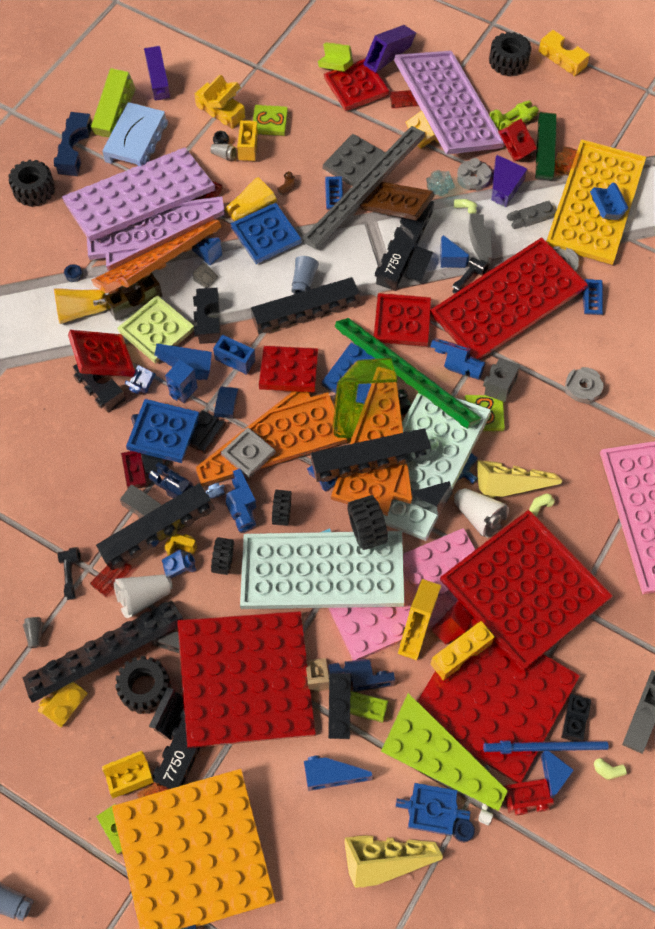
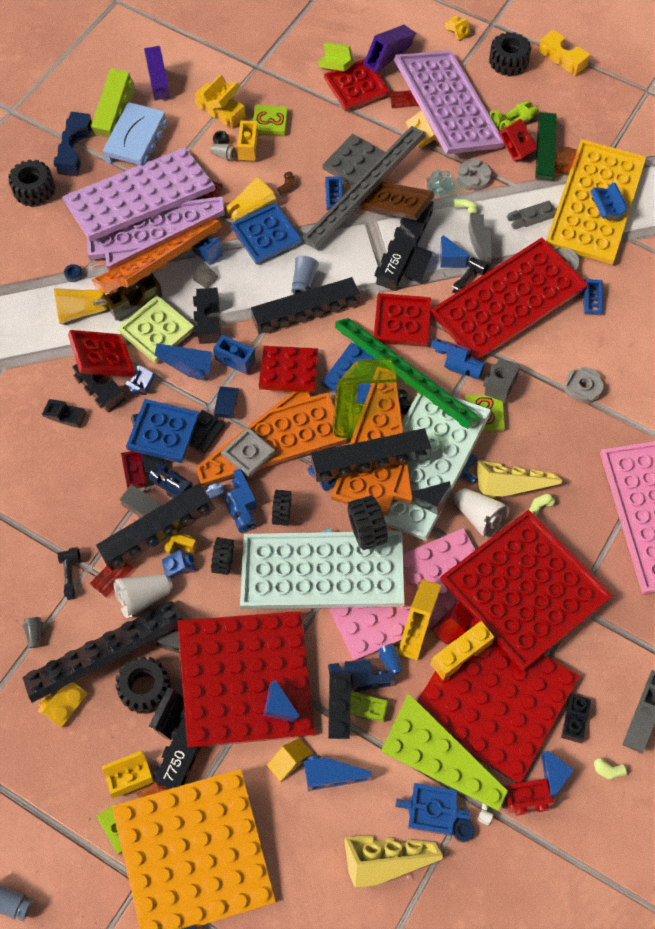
(64, 414): none -> black slope
(181, 381): blue brick -> none
(278, 704): none -> blue slope
(289, 758): none -> yellow slope
(317, 675): tan slope -> none
(390, 657): none -> blue cone
(459, 25): none -> yellow bracket
(506, 180): dark purple slope -> none
(507, 747): blue bar -> none

